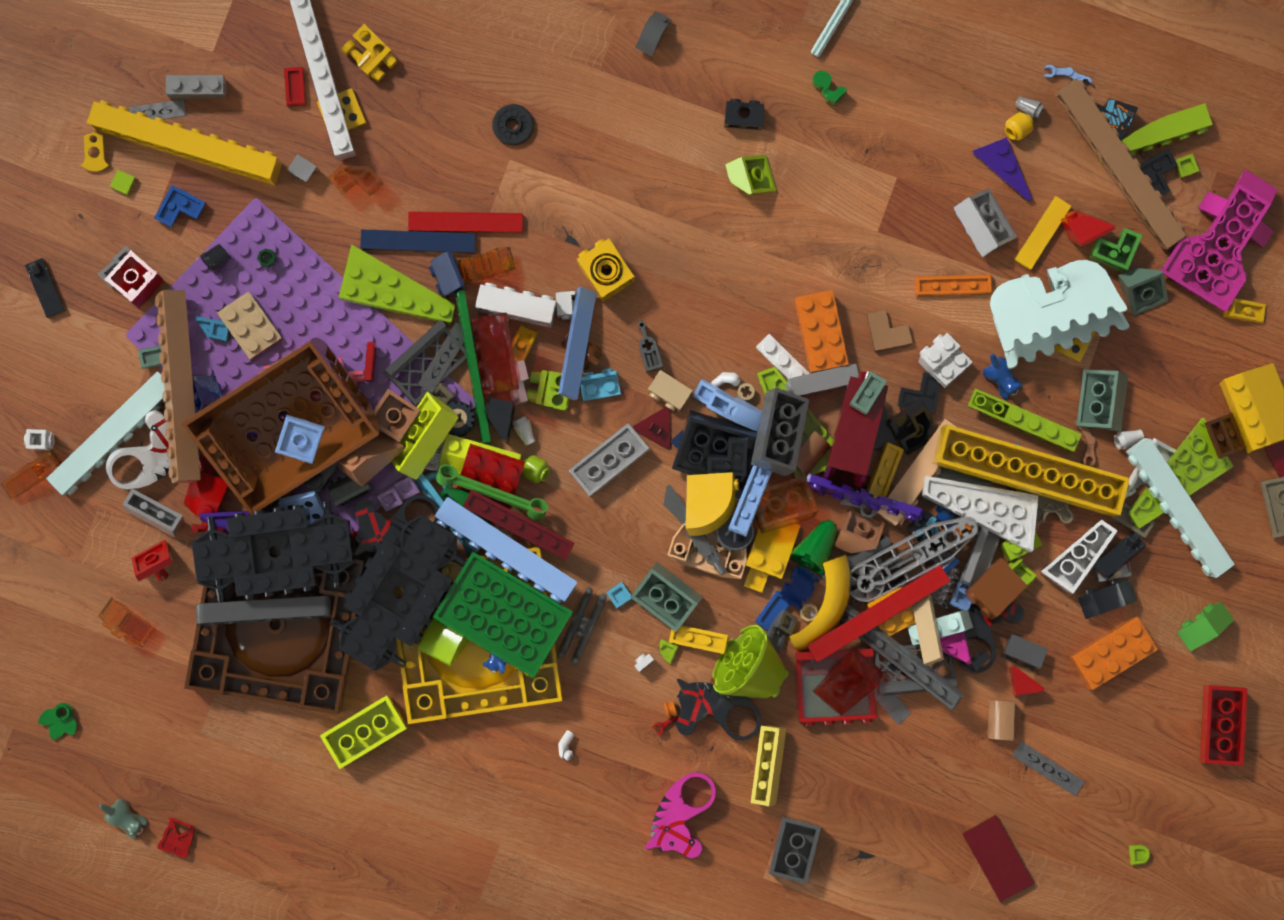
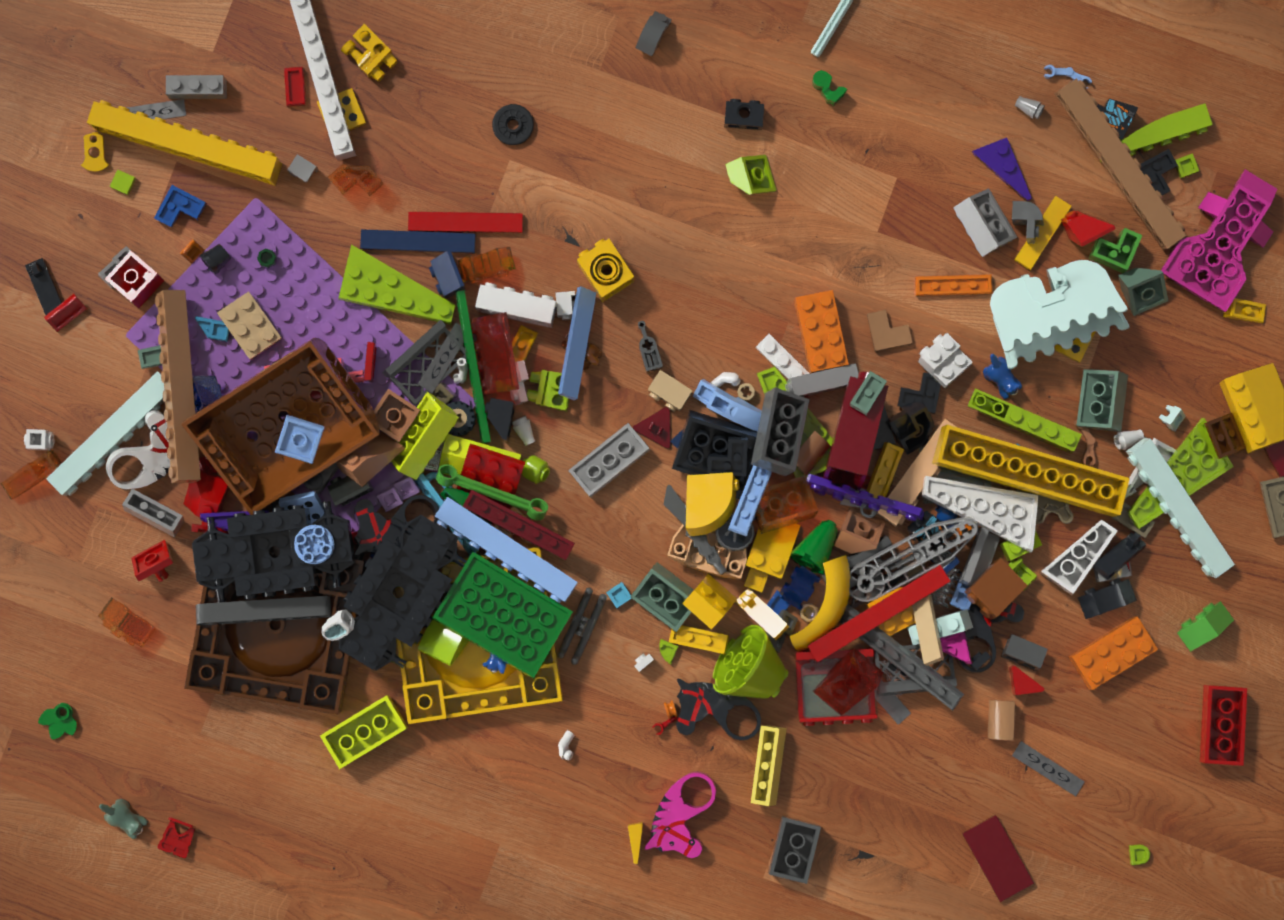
(65, 312): none -> red tile
(192, 251): none -> orange slope
(314, 544): none -> light blue tile
(338, 625): none -> white rock
(463, 369): none -> white arm
(599, 385): medium azure bracket -> none
(635, 832): none -> yellow slope
(710, 601): none -> yellow slope
(762, 614): none -> hinge
(1019, 126): yellow head -> none
(1027, 214): none -> dark grey brick
(1175, 417): none -> light aqua tile

